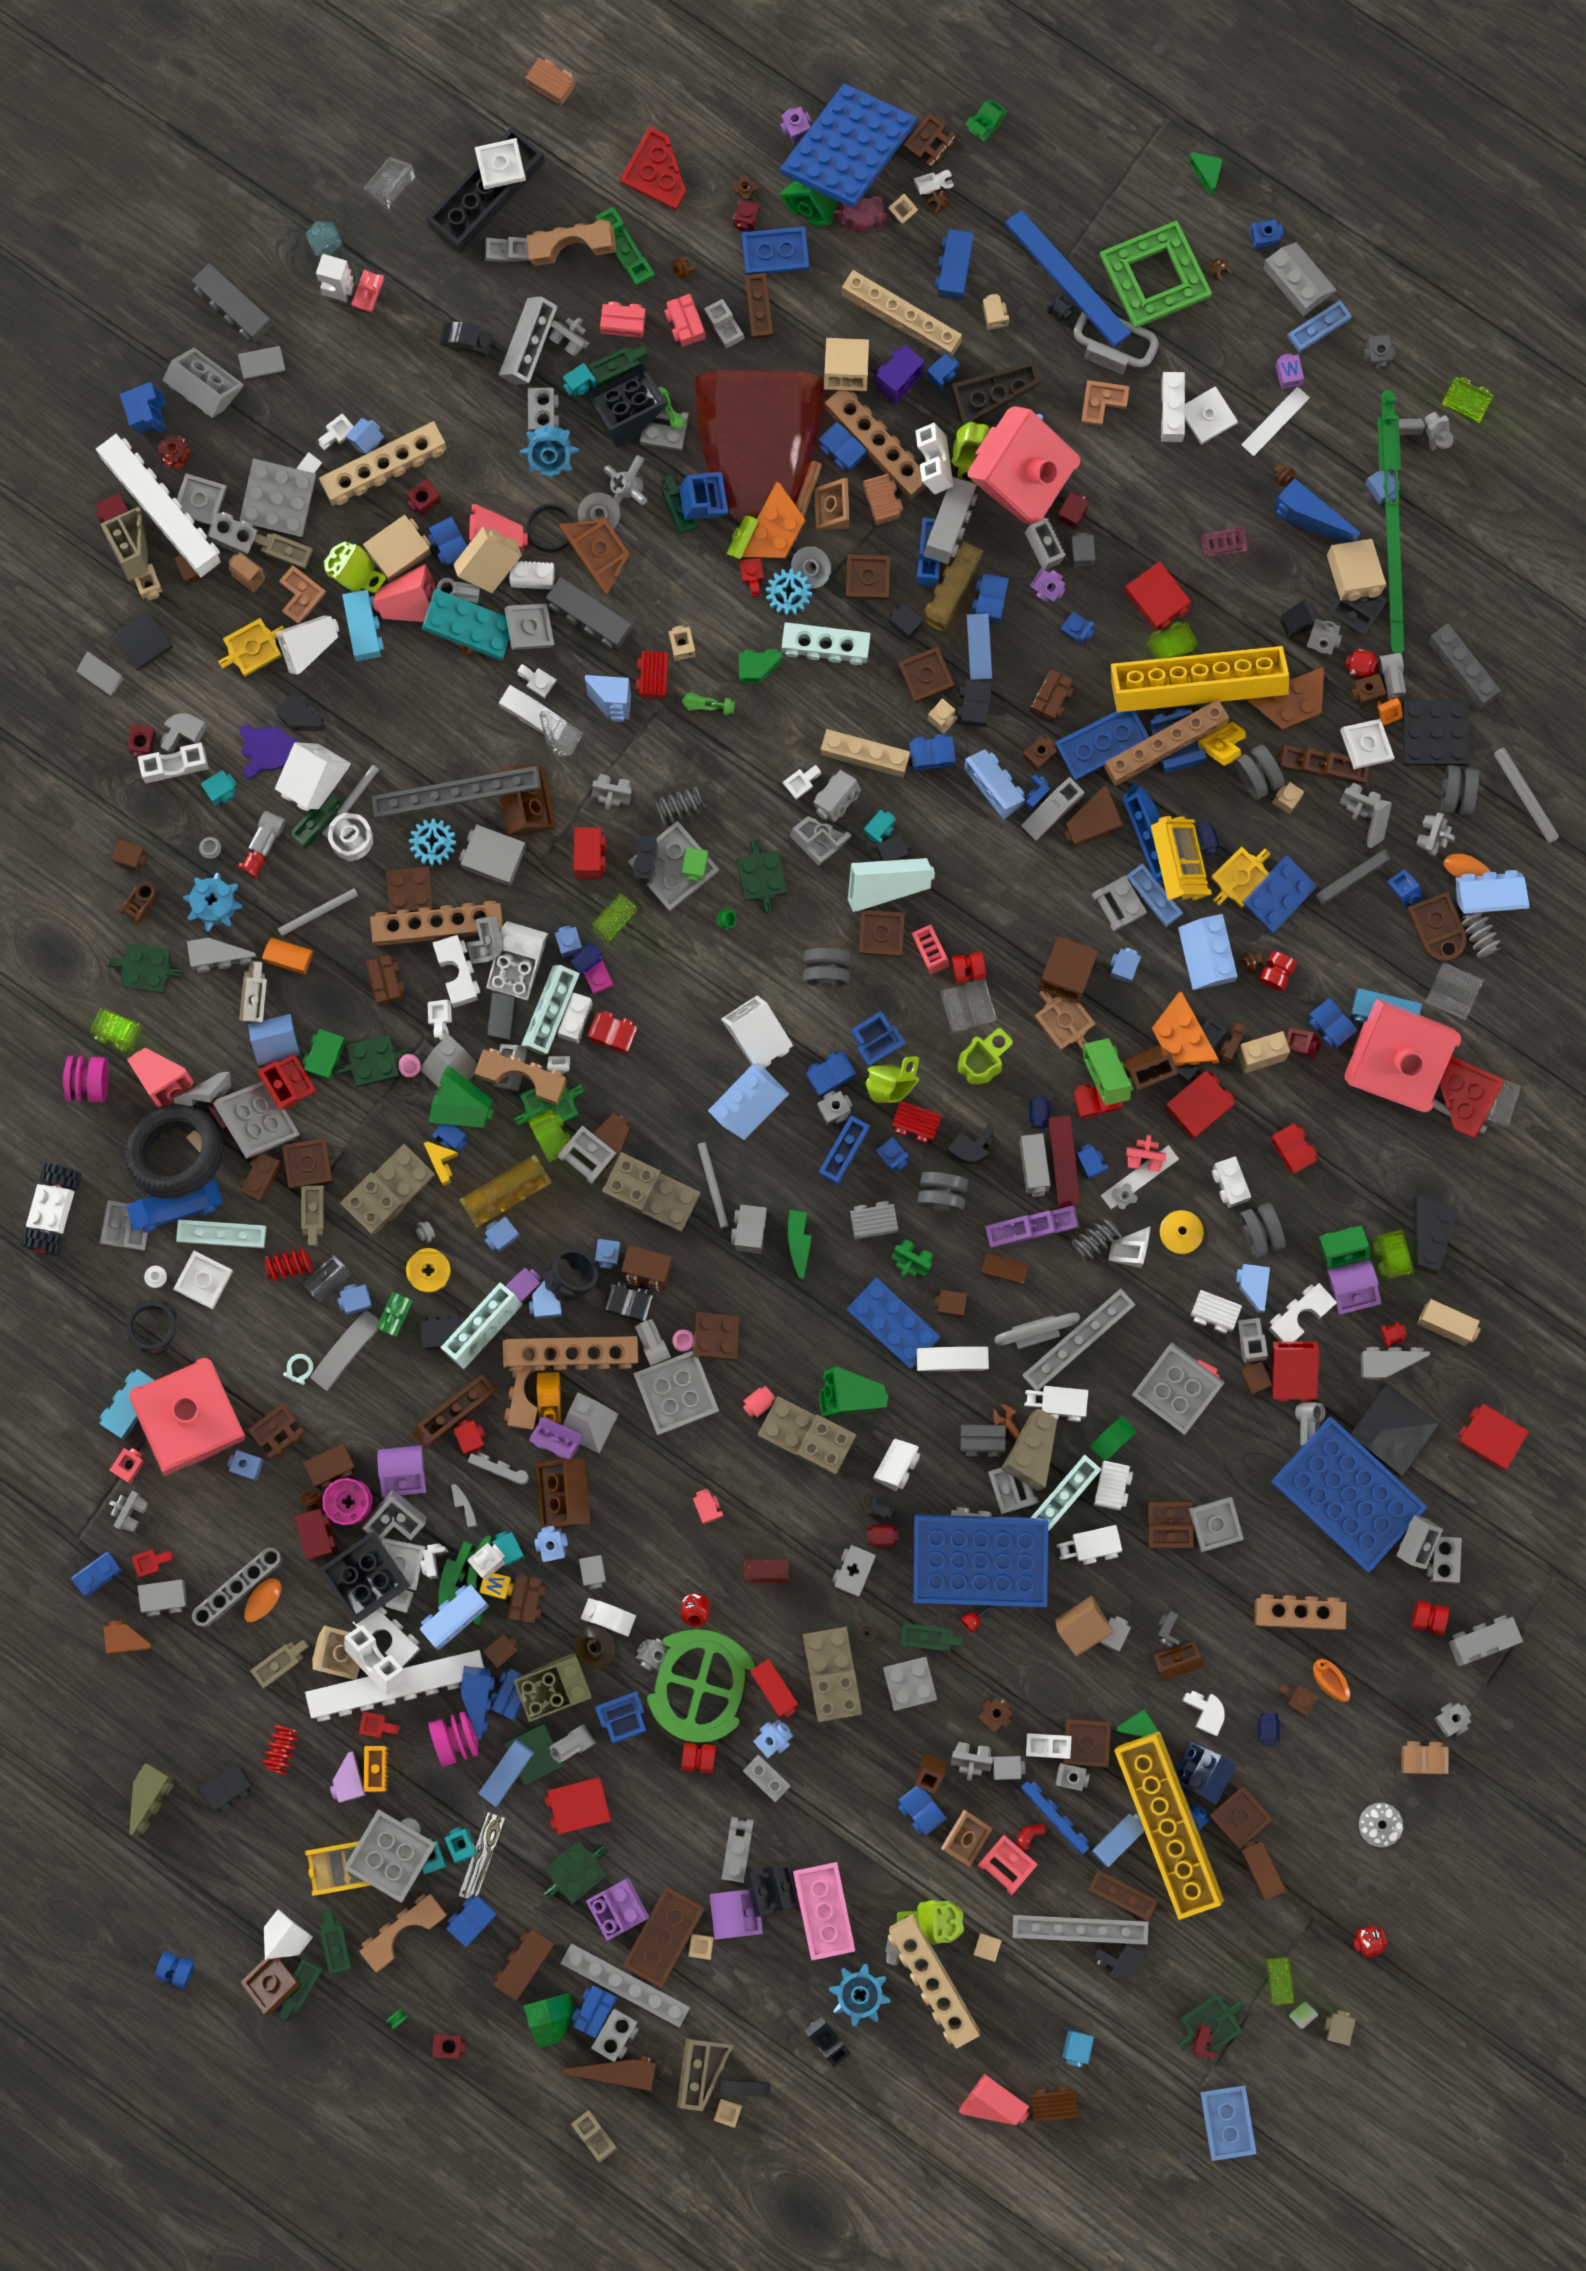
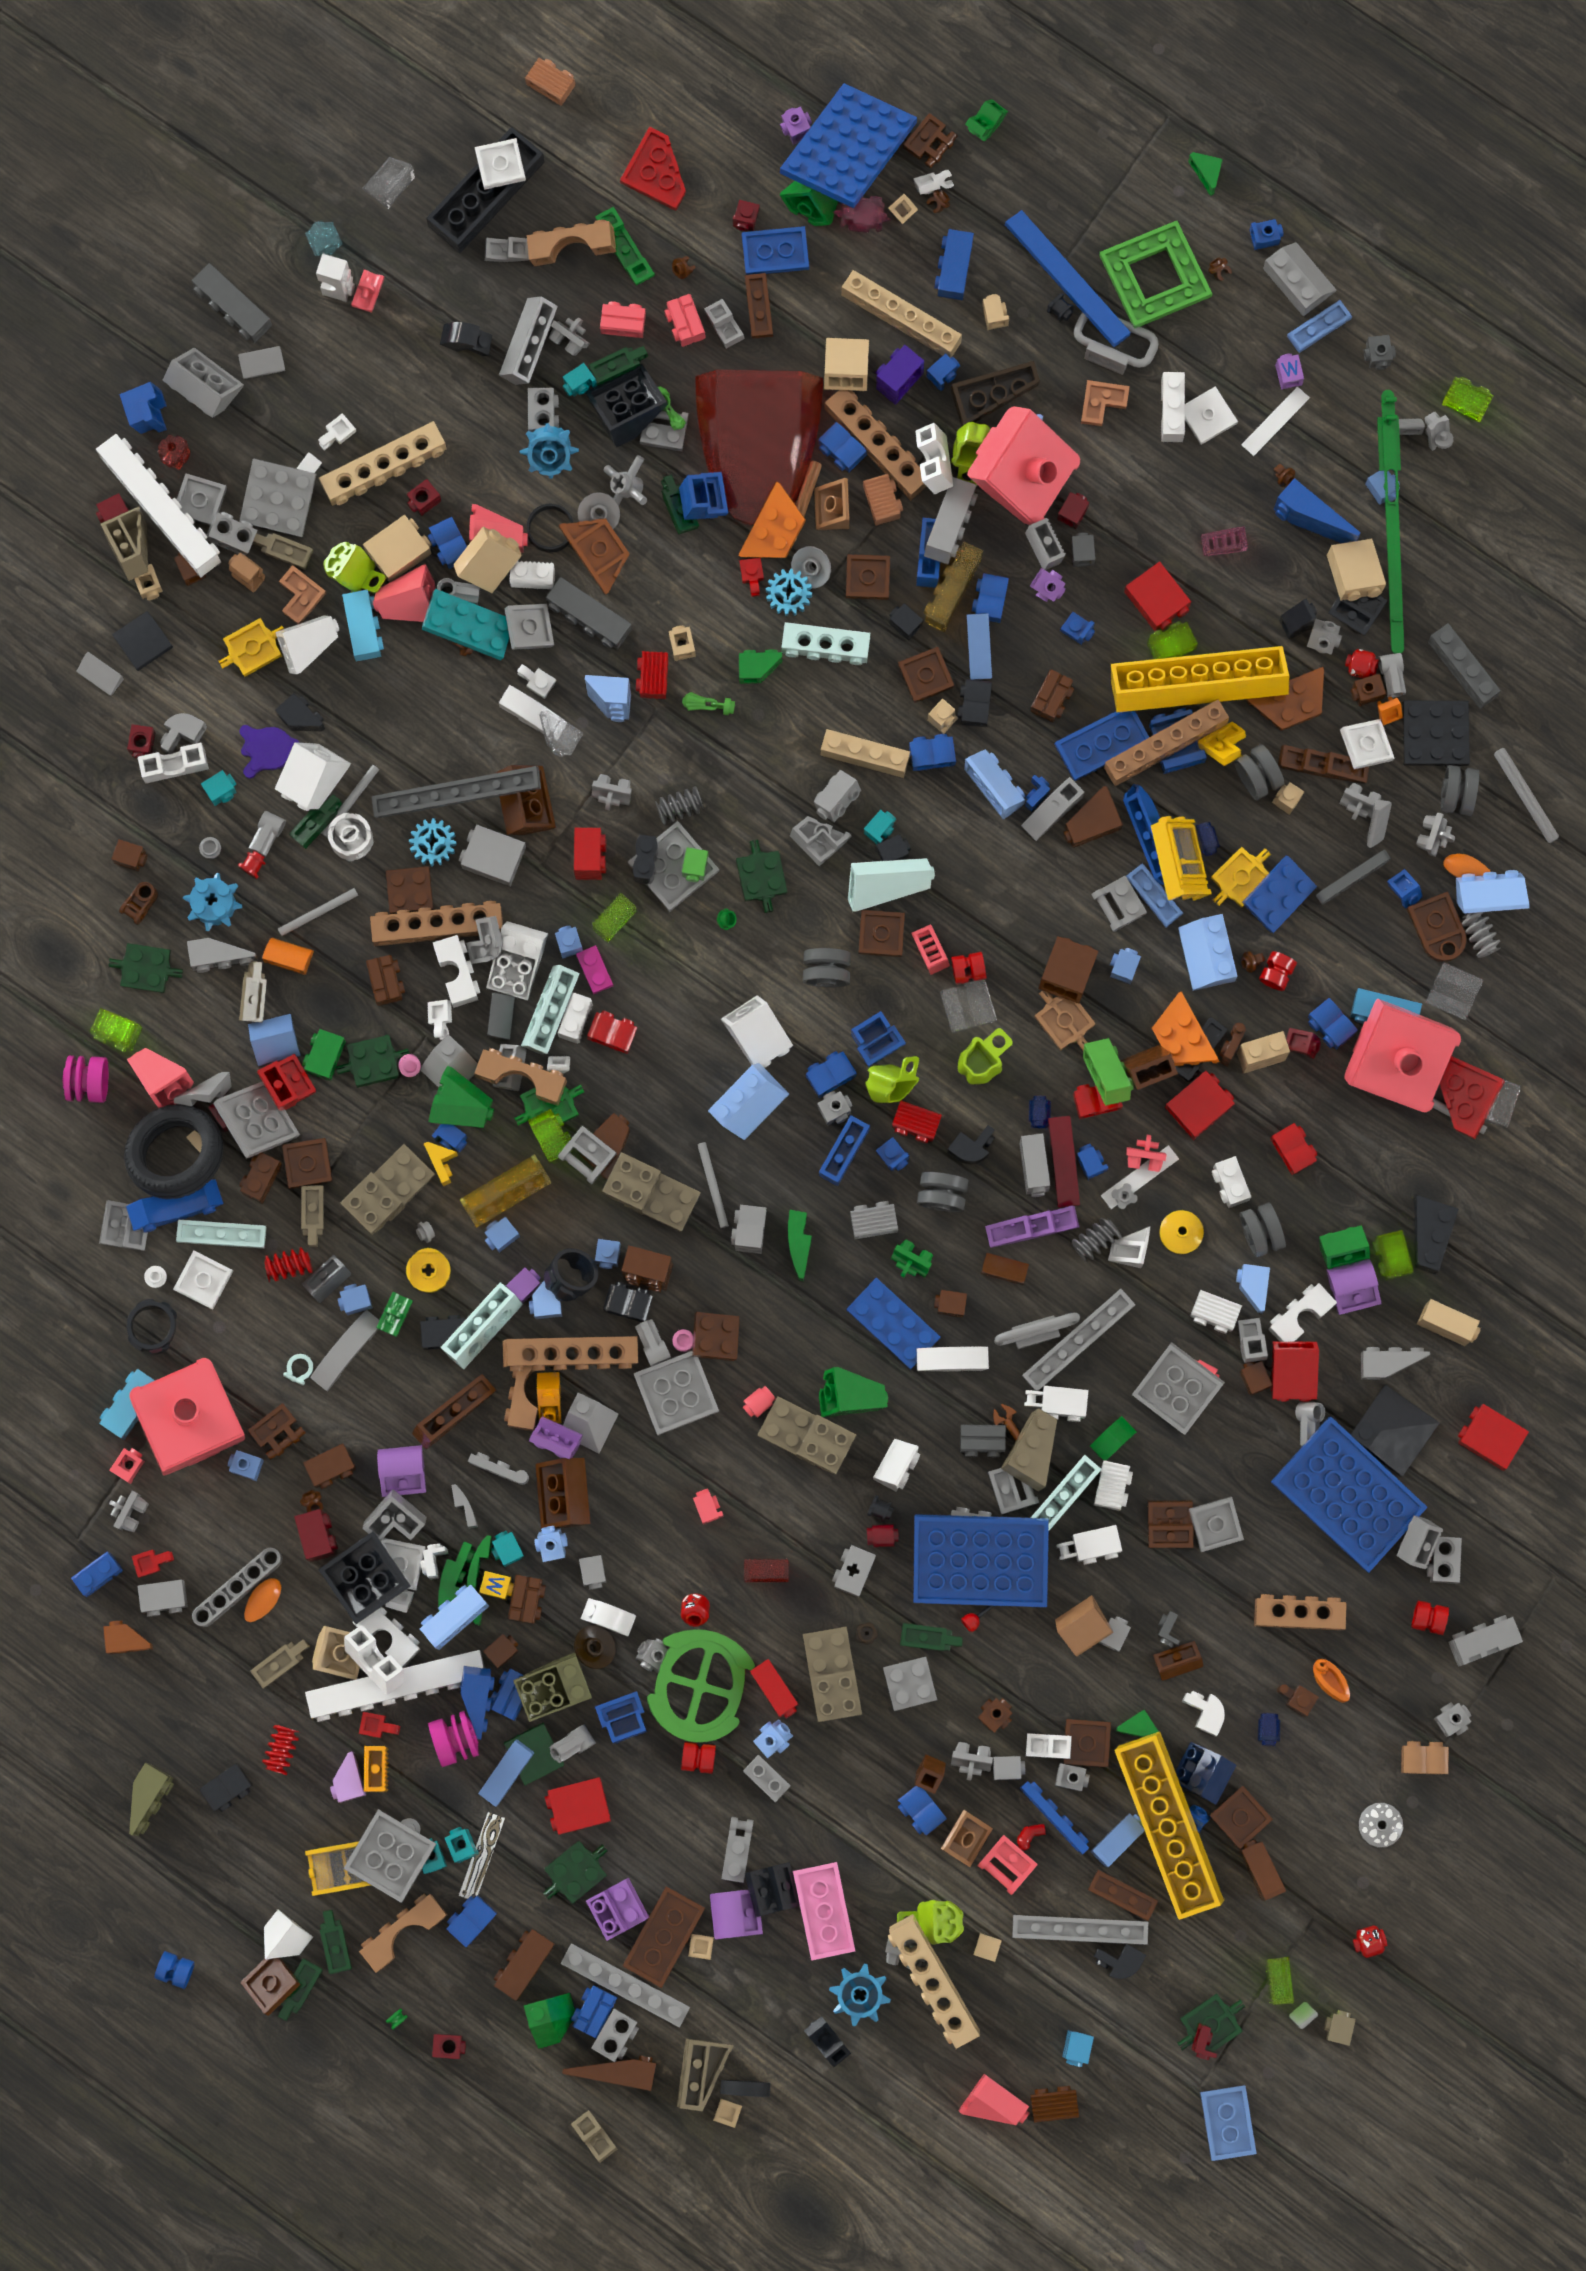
(50, 1209): plate -> none
(335, 1498): dark pink wheel -> none
(365, 436): medium blue brick -> none
(469, 1436): red brick -> none
(487, 1560): white brick -> none
(587, 958): clear blue brick -> none
(742, 536): lime plate -> none
(745, 193): reddish brown plate -> none
(799, 783): white plate -> none
(1037, 760): reddish brown brick -> none
(1393, 1334): red brick -> none

